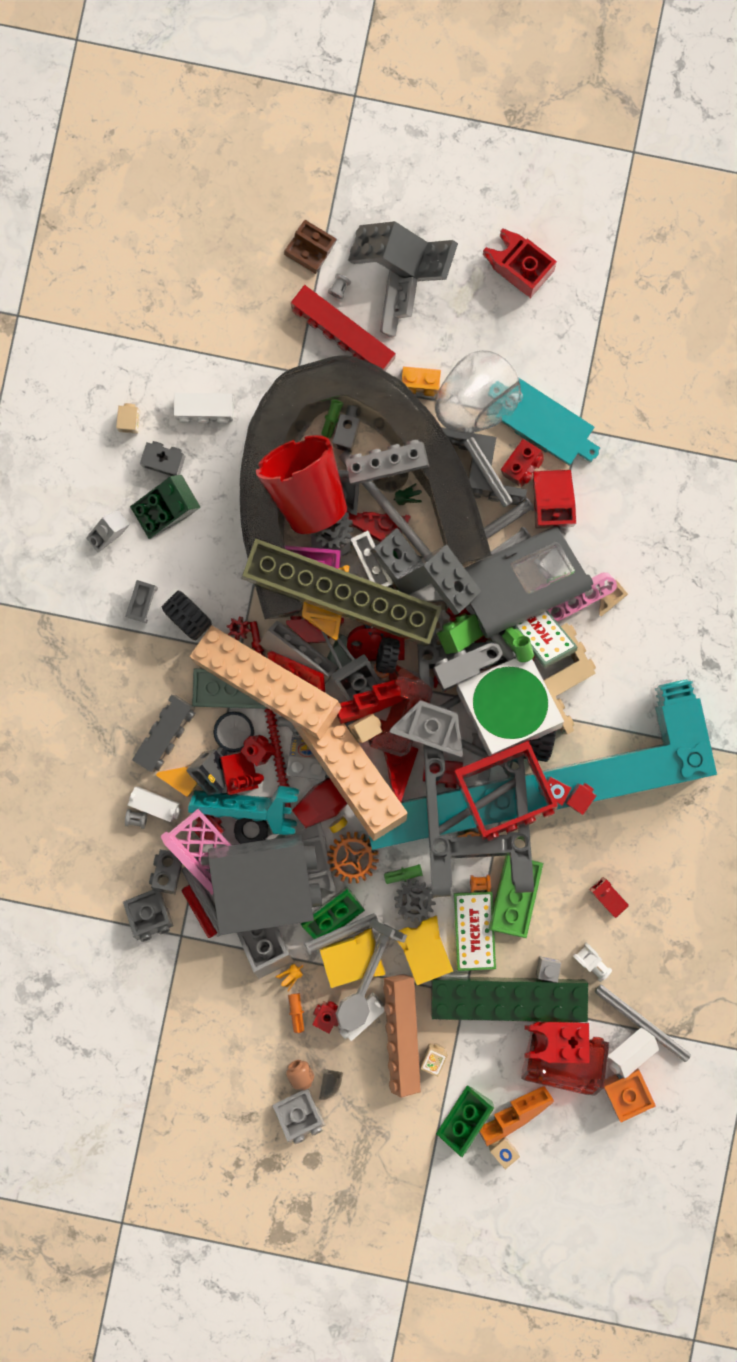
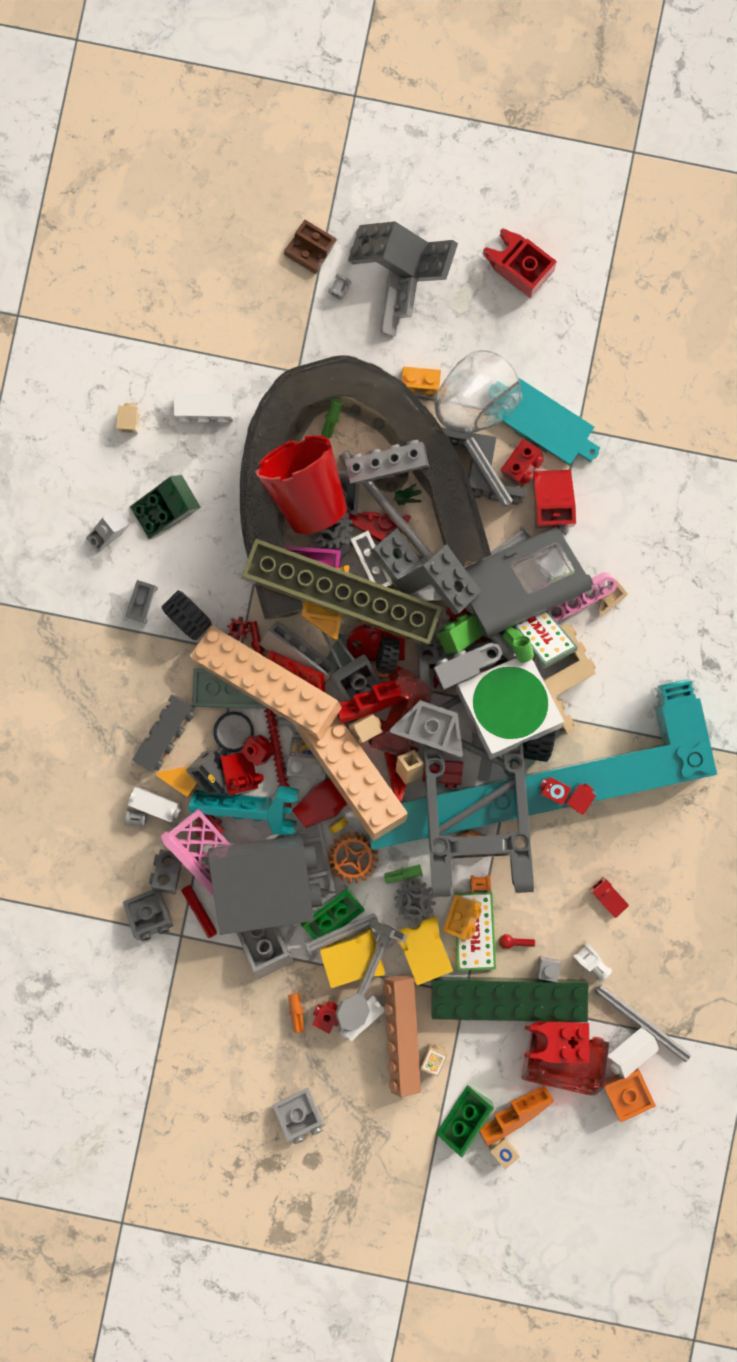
(154, 451): dark grey brick -> none
(203, 898): light grey axle -> none
(240, 836): black tyre -> none
(293, 974): light orange piece -> none
(300, 1075): nougat head -> none
(306, 630): red slope -> none
(330, 1084): clear smoke brick -> none
(341, 328): red brick -> none
(345, 438): dark grey torso -> none
(409, 766): none -> tan brick
(462, 917): none -> light orange bracket
(495, 760): red window -> none
(507, 941): none -> red bar
(508, 518): light grey axle -> none
(514, 910): bright green tile -> none

